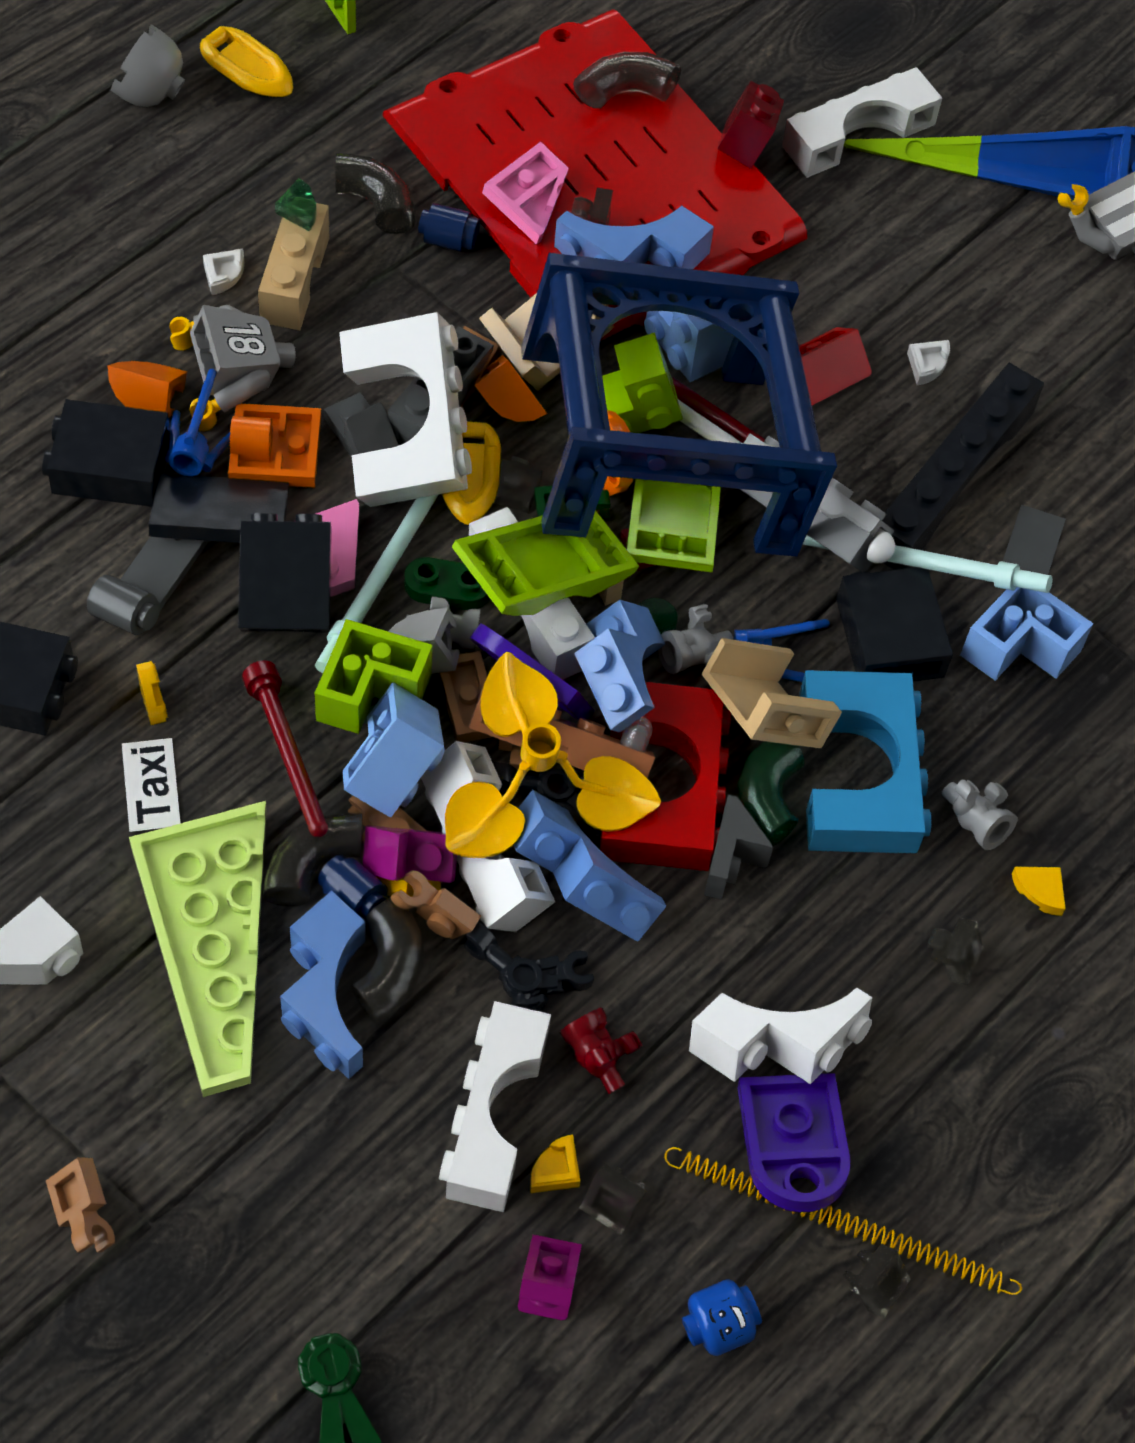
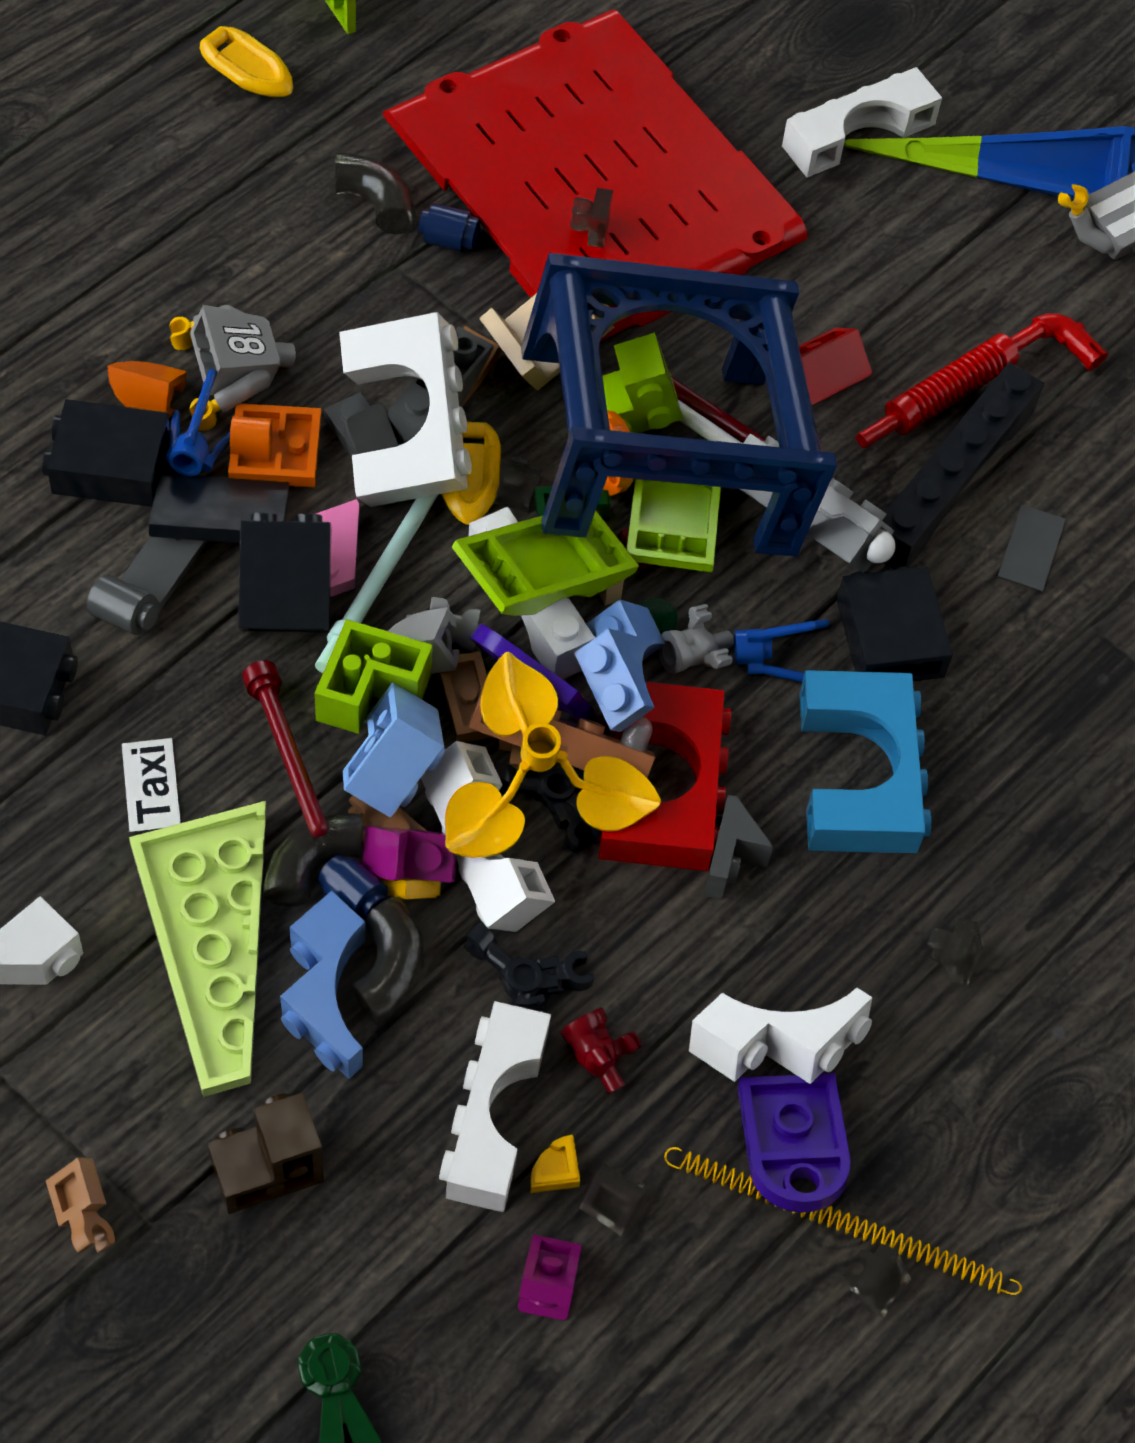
(151, 70): light grey cylinder -> none
(151, 692): yellow tile -> none
(223, 269): white tile -> none
(270, 1158): none -> dark brown brick
(287, 276): tan arch -> none
(298, 205): clear green tile -> none
(442, 910): medium nougat plate -> none
(445, 583): dark green plate -> none
(508, 392): orange brick -> none
(529, 190): bright pink wing -> none
(583, 870): medium blue arch -> none
(626, 73): clear smoke cylinder -> none
(672, 241): medium blue arch -> none
(690, 342): light blue brick -> none
(722, 1317): blue head -> none
(747, 683): tan panel -> none
(751, 123): dark red brick -> none
(763, 784): clear green cylinder -> none
(928, 360): white tile -> none
(976, 369): none -> red piece
(979, 813): light grey piece -> none
(1004, 575): light aqua bar -> none
(1027, 625): light blue brick -> none
(1042, 887): yellow tile -> none

